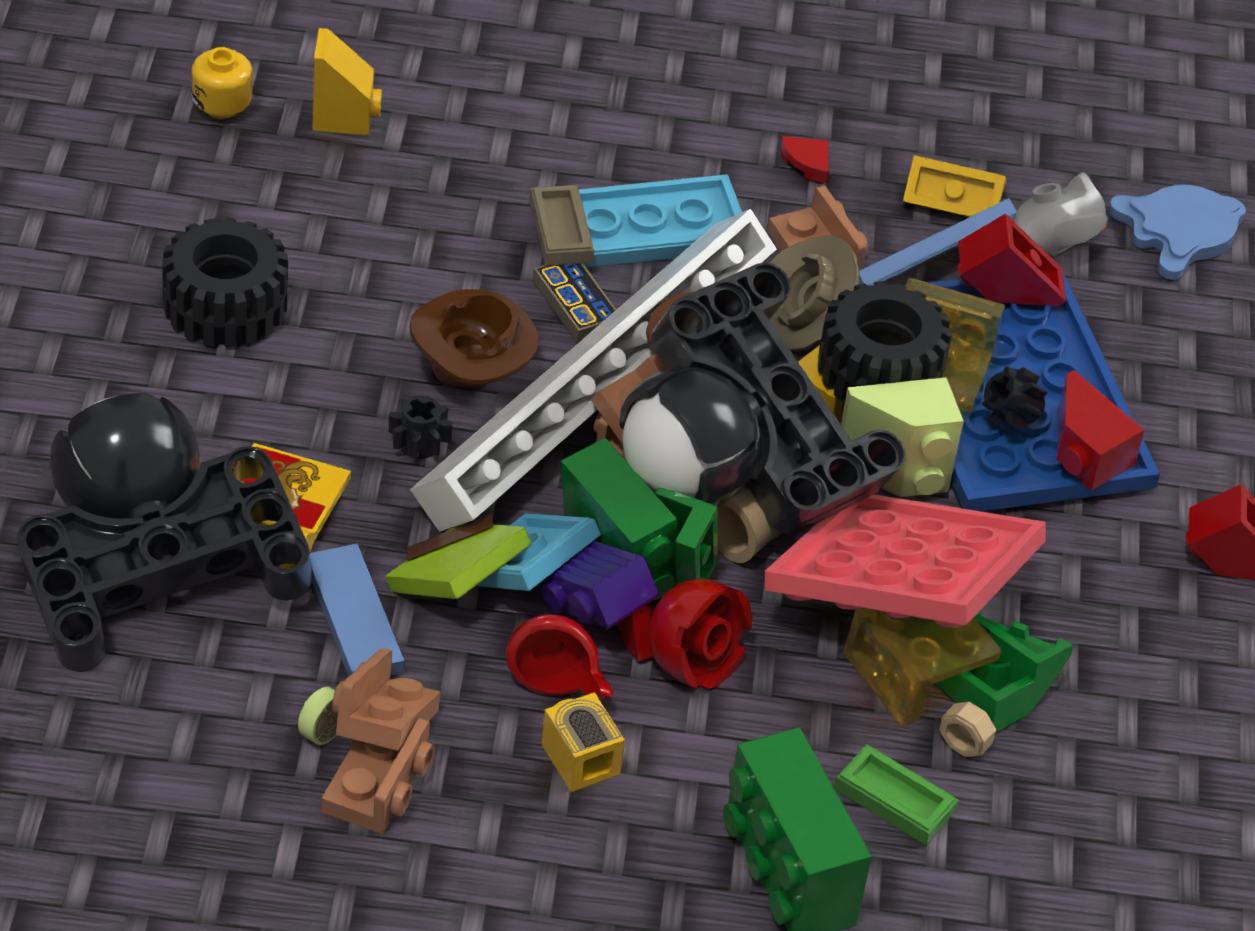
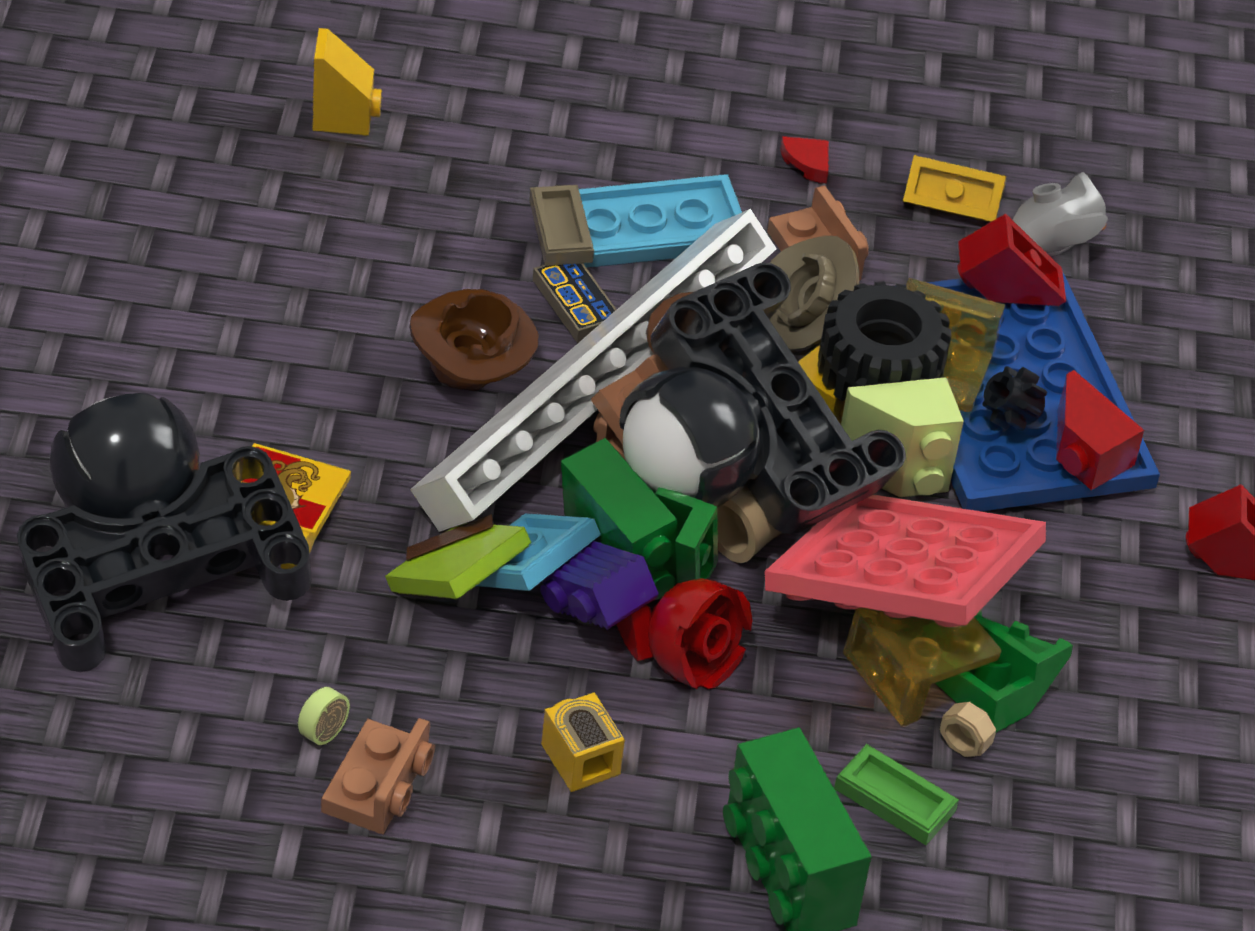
(221, 82): yellow head -> none
(225, 282): black tyre -> none
(352, 607): medium blue tile -> none
(379, 708): nougat bracket -> none
(420, 427): black gear -> none
(555, 658): red hat -> none
(932, 246): medium blue tile -> none
(1181, 223): medium blue tile -> none

